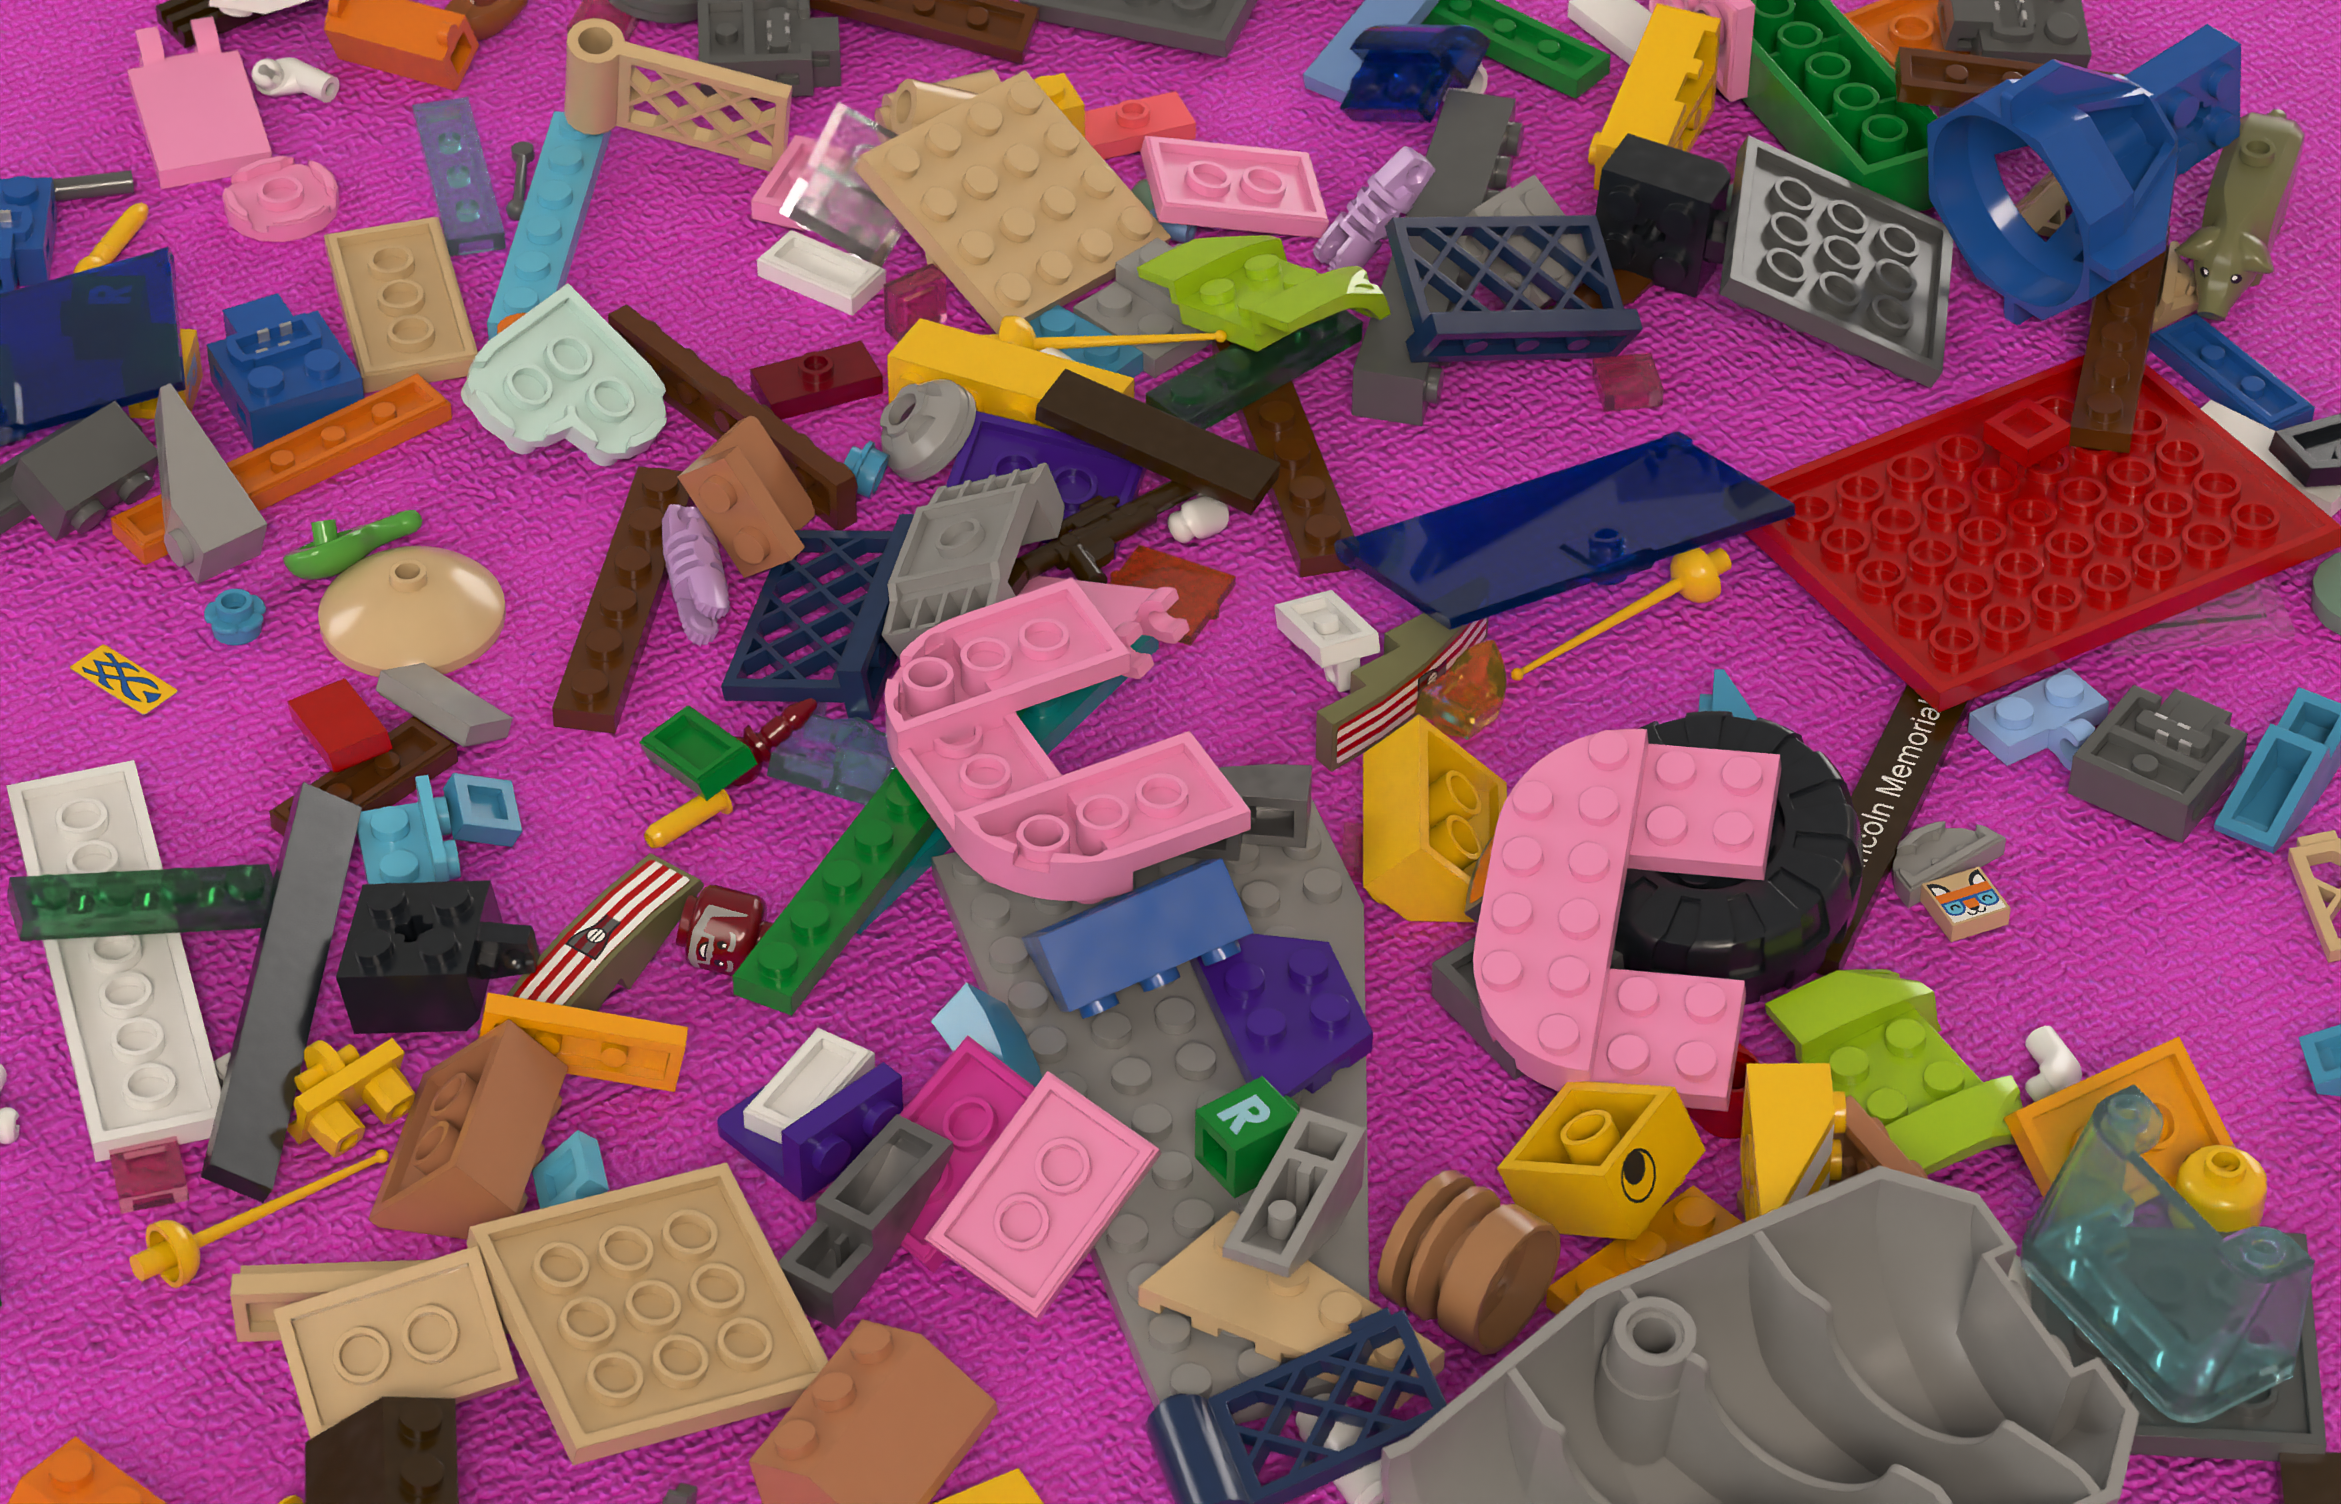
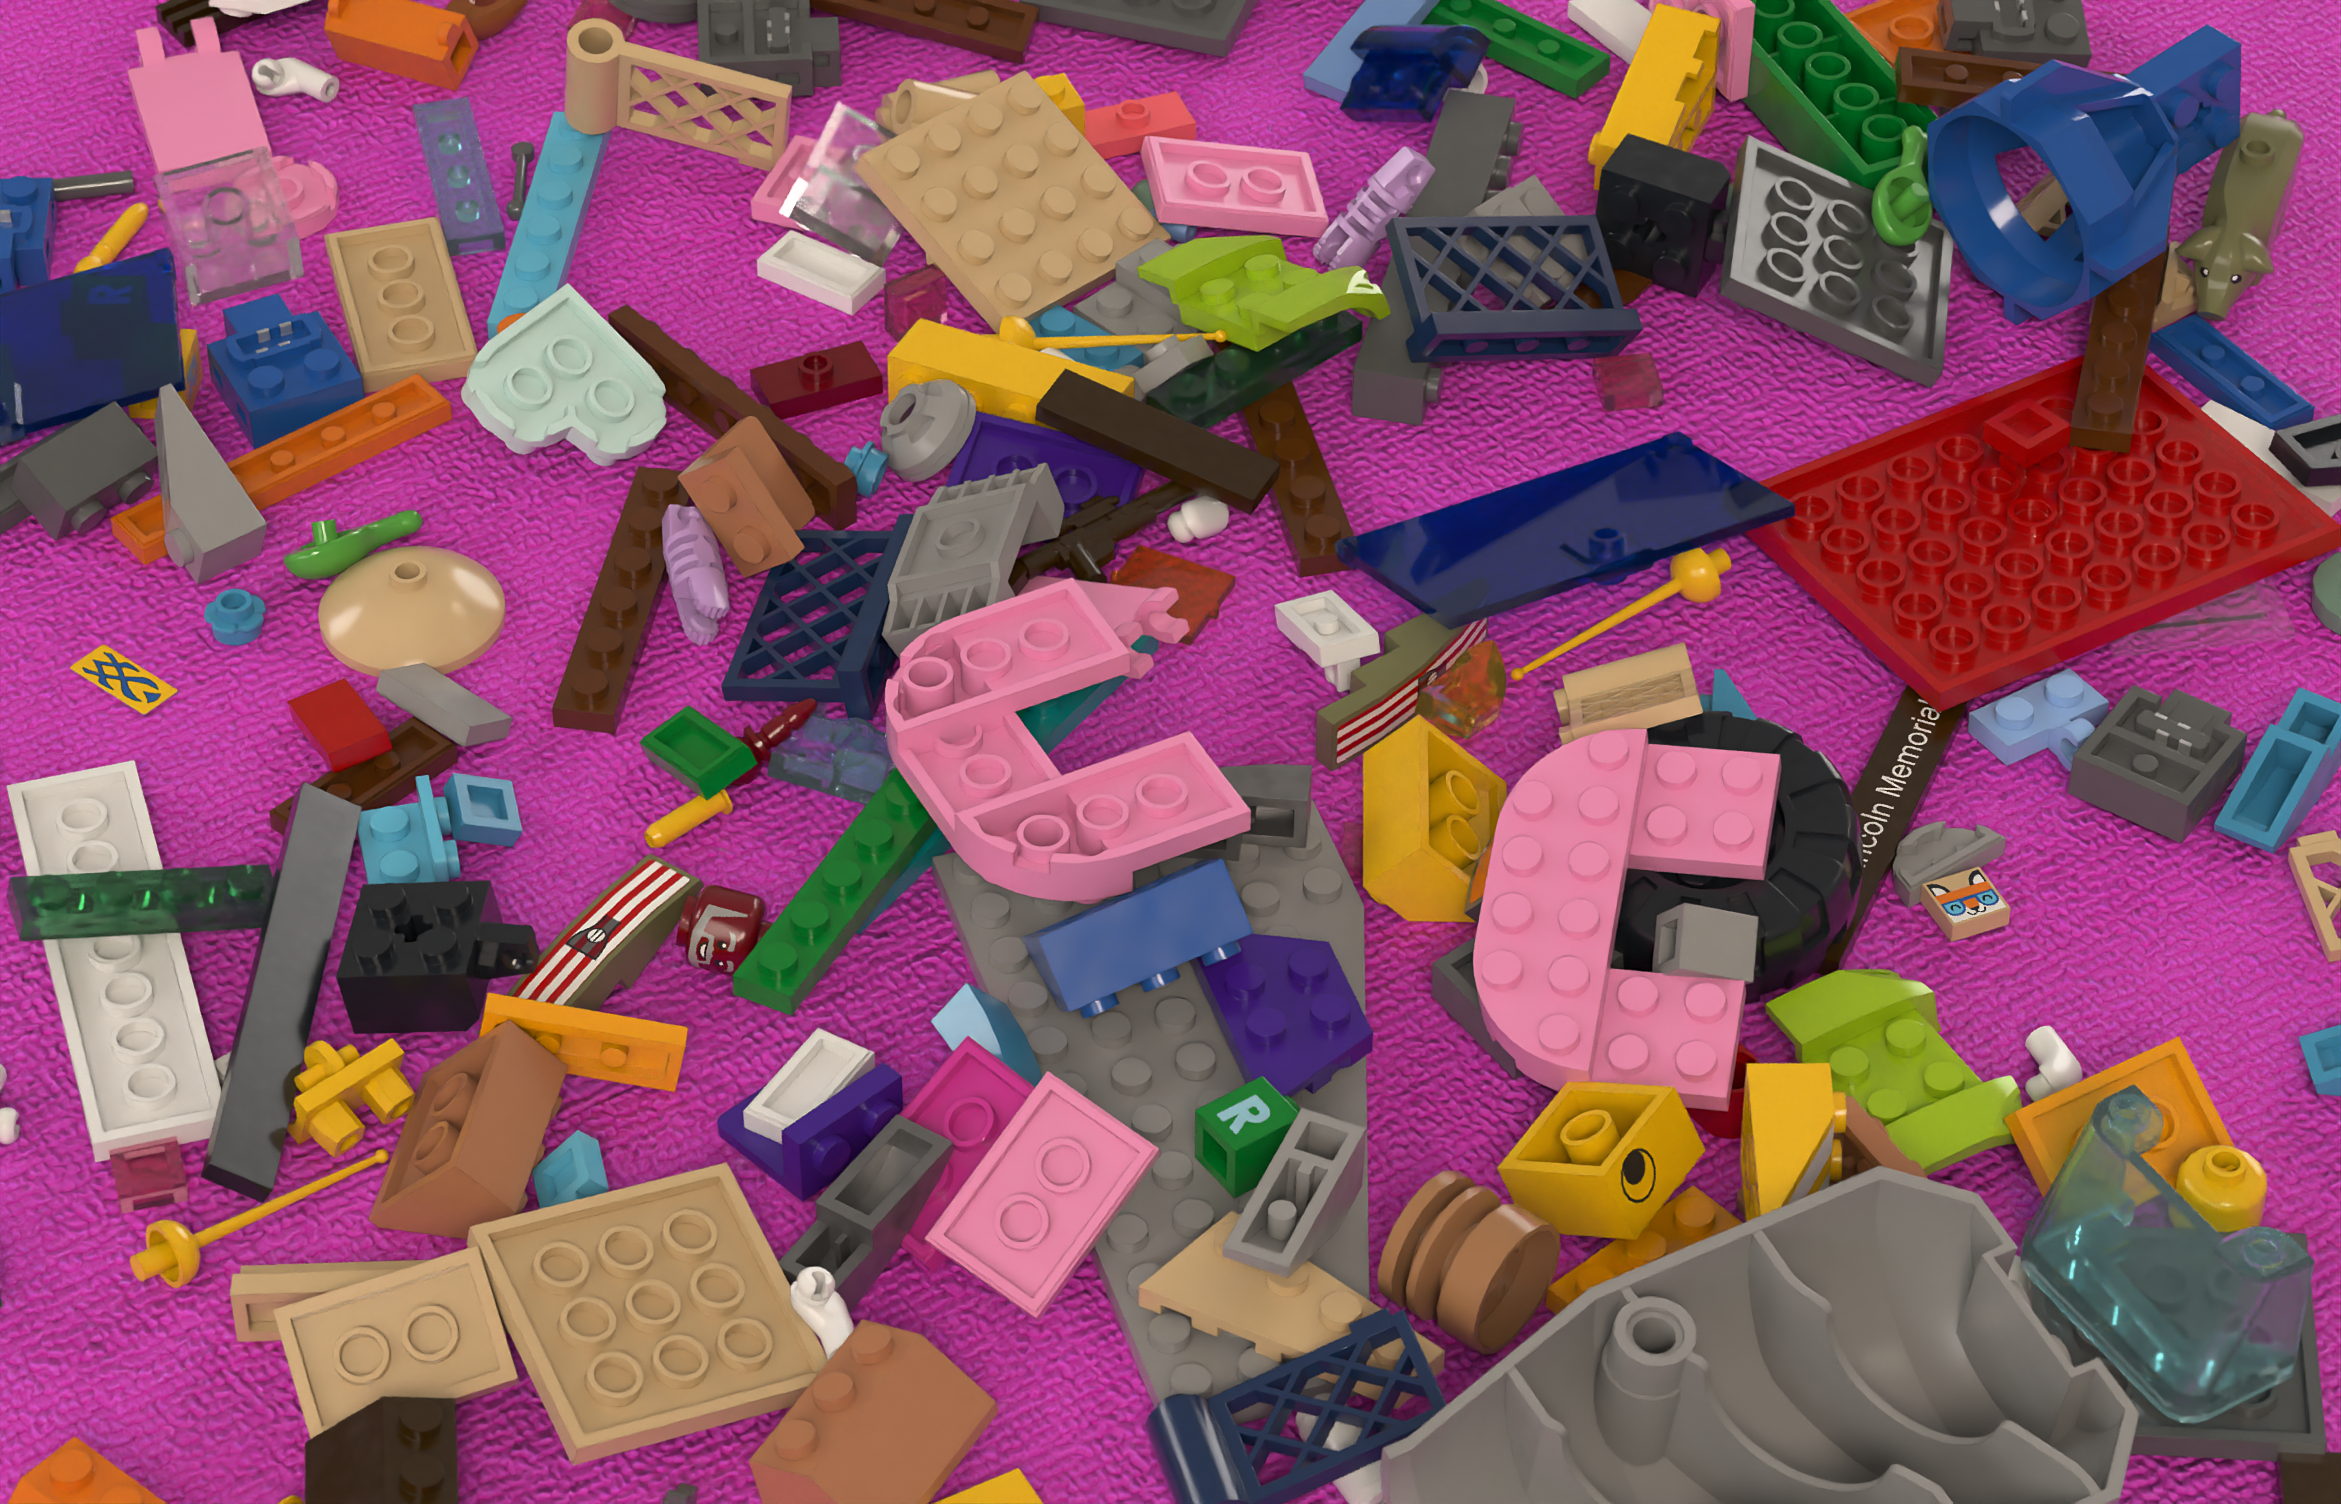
(228, 226): none -> clear brick
(821, 1307): none -> white arm
(1166, 361): none -> light grey plate
(1628, 694): none -> tan piece
(1705, 943): none -> light grey brick
(1901, 197): none -> bright green piece

